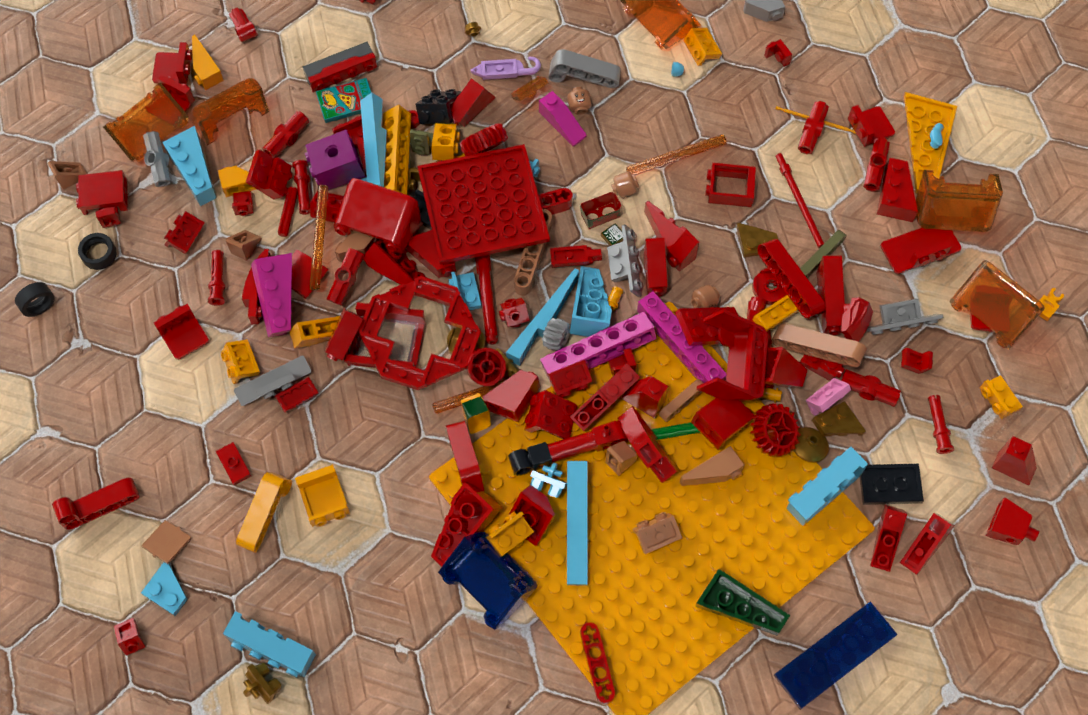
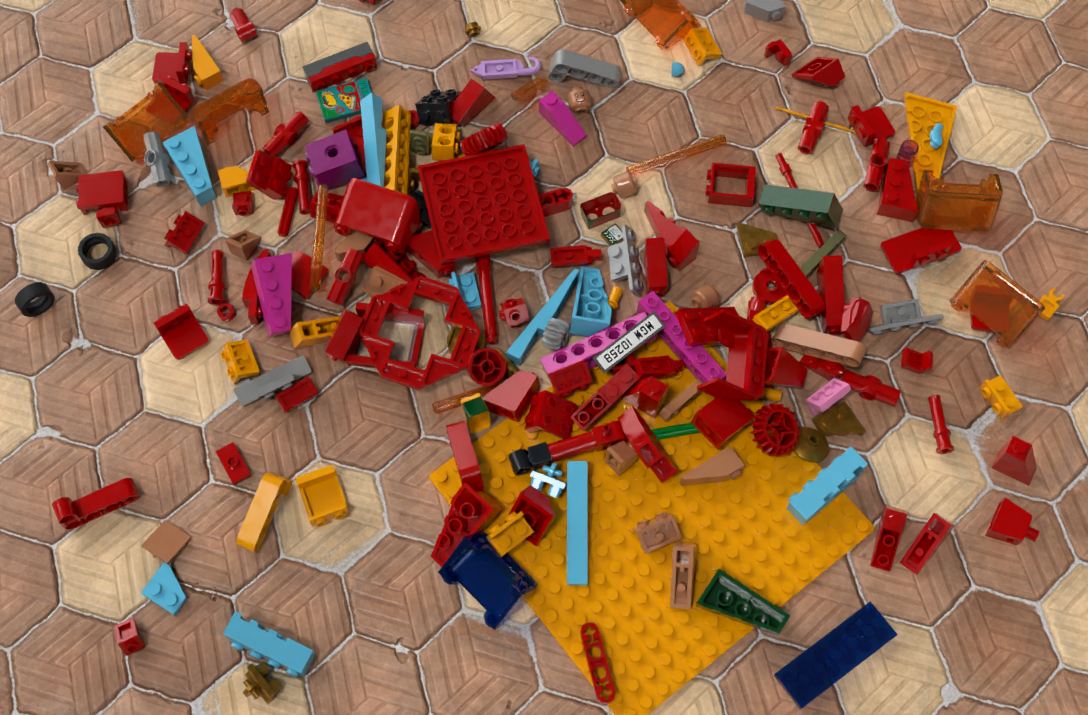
(230, 316): none -> red bush
(381, 282): none -> nougat bracket
(531, 260): nougat beam -> none
(628, 342): none -> tile
(657, 366): none -> red hinge
(682, 575): none -> nougat slope
(802, 205): none -> dark green wedge
(821, 71): none -> red slope
(891, 484): black tile -> none
(908, 151): none -> clear pink arm

